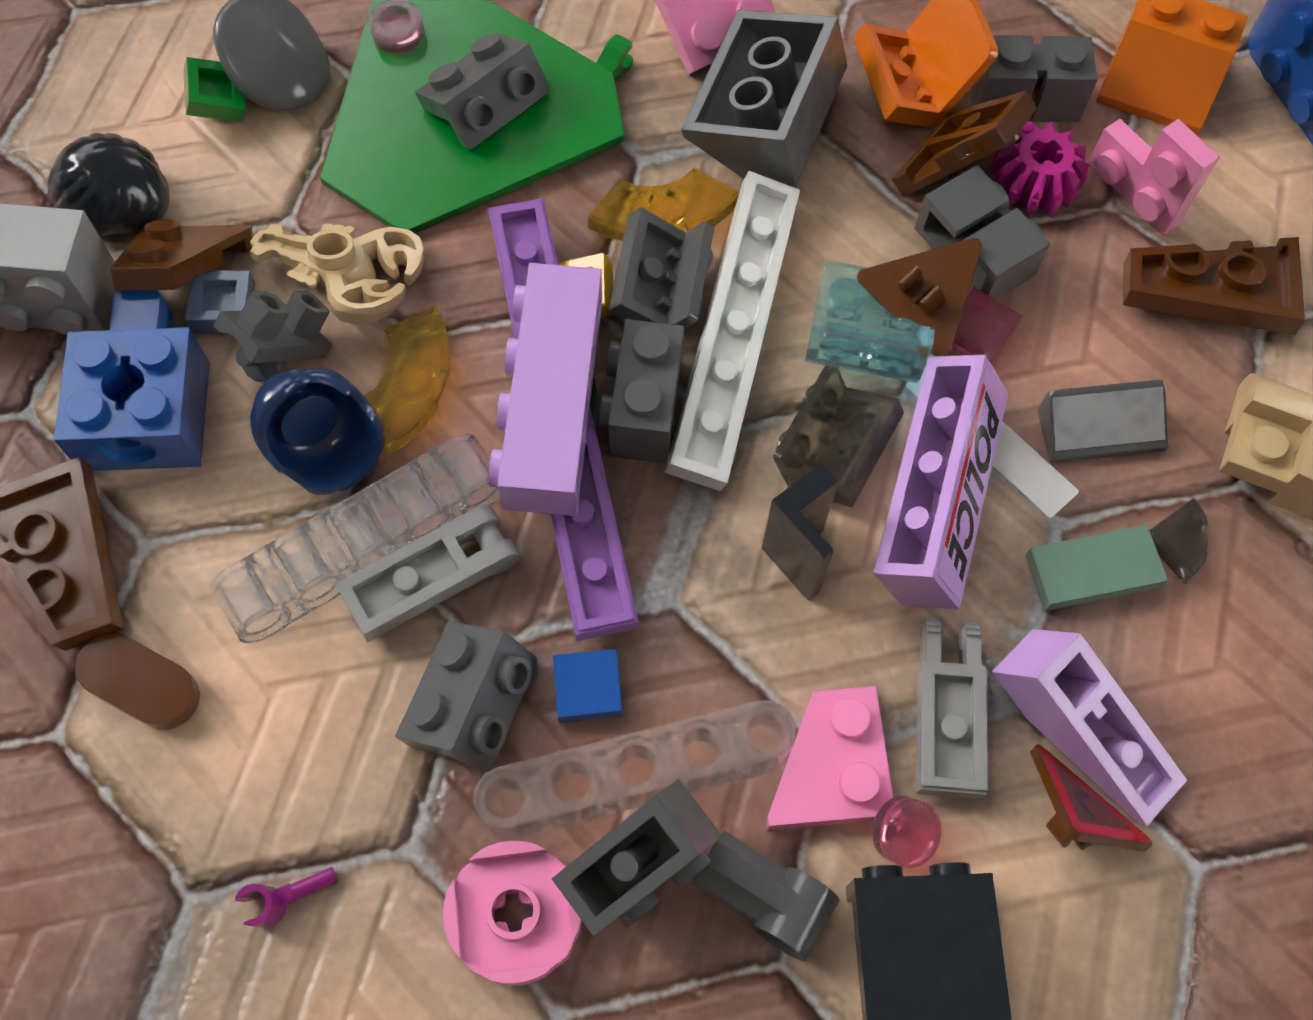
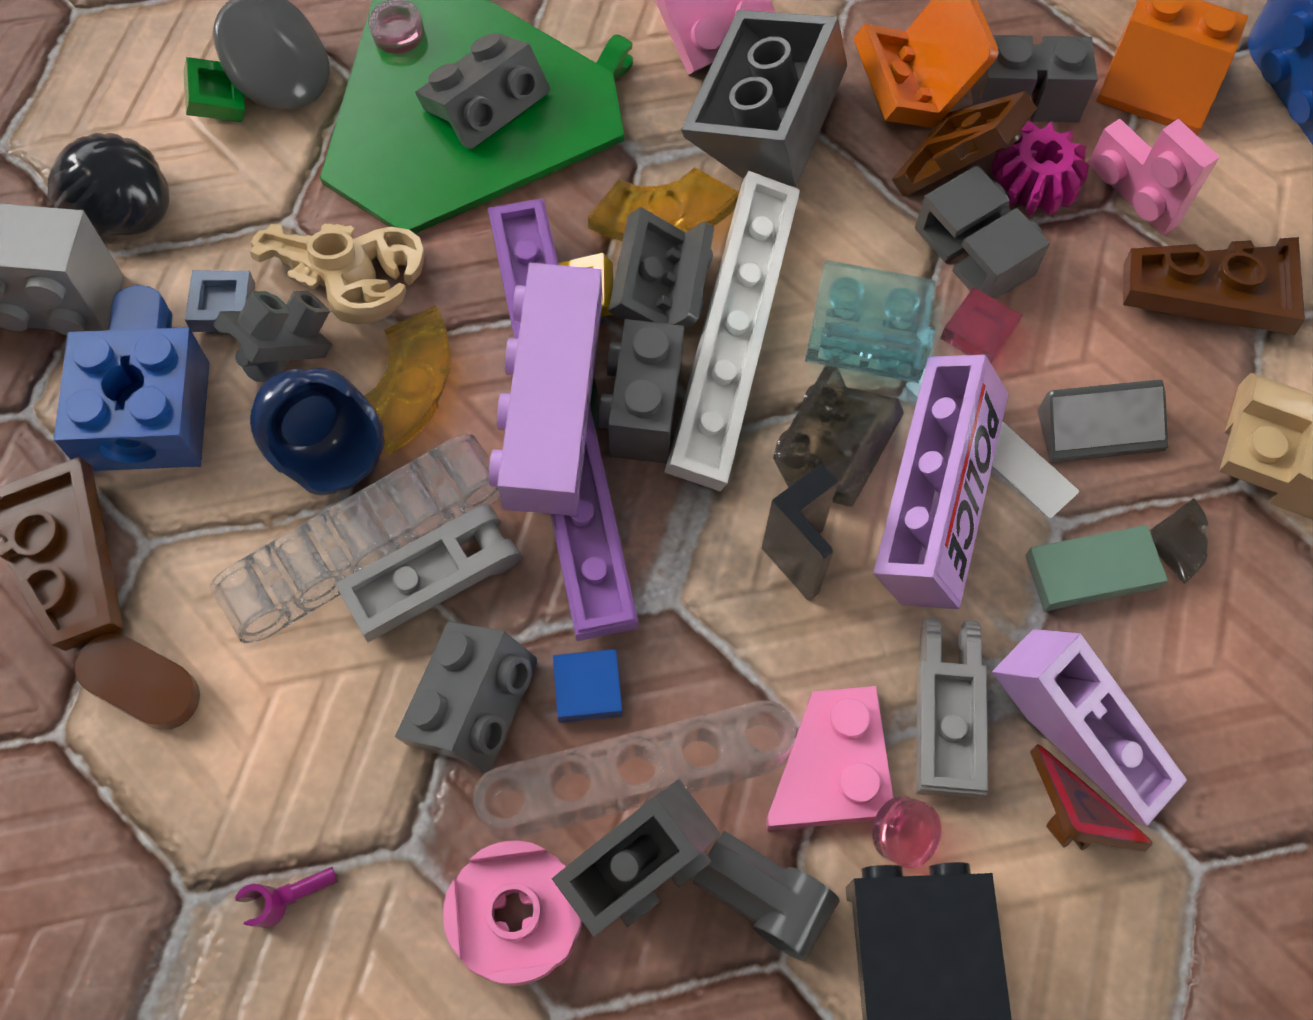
(173, 255): reddish brown wing -> none
(927, 288): reddish brown piece -> none

